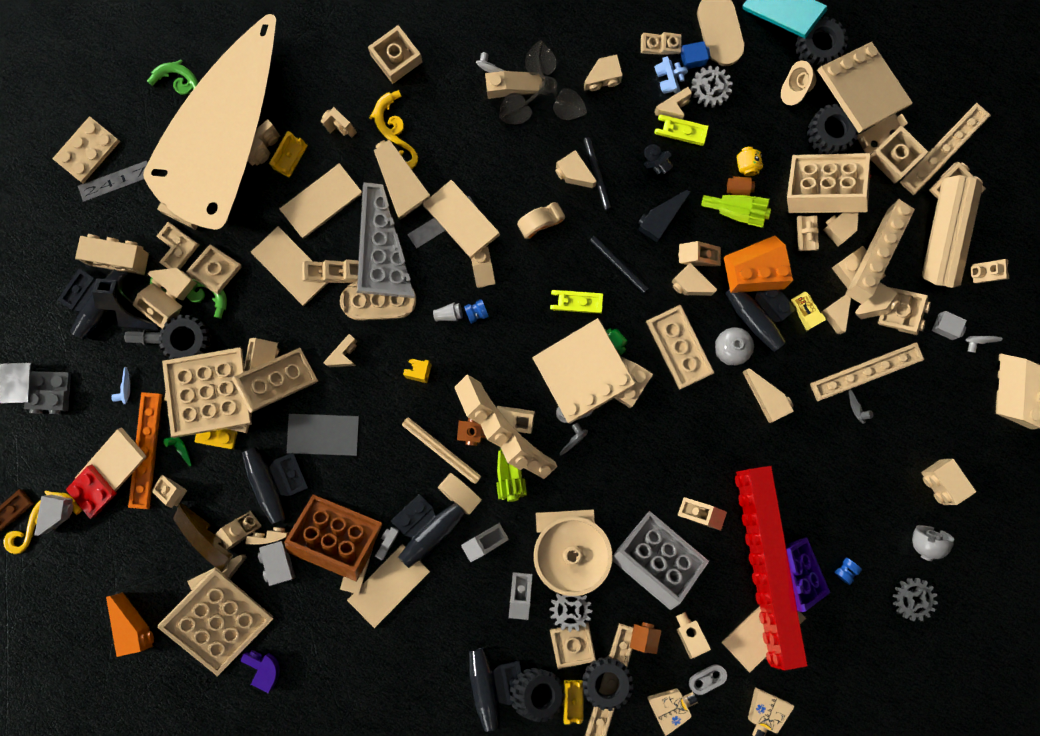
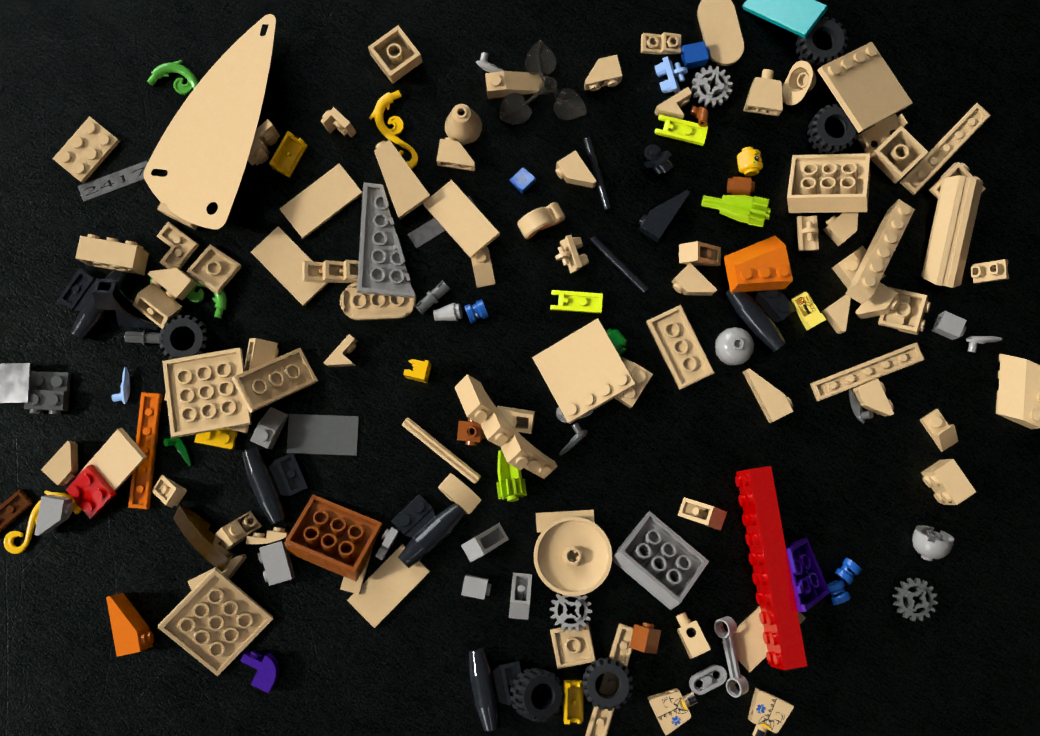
(63, 464): none -> tan slope
(269, 428): none -> light grey slope
(432, 297): none -> dark grey pin
(453, 155): none -> tan slope
(463, 124): none -> tan cone
(475, 587): none -> light grey brick
(522, 180): none -> slope
(569, 253): none -> tan hips
(701, 114): none -> dark orange arm
(731, 656): none -> light grey piece
(765, 95): none -> tan torso
(838, 592): none -> blue wheel
(873, 398): none -> tan slope
(937, 427): none -> tan slope

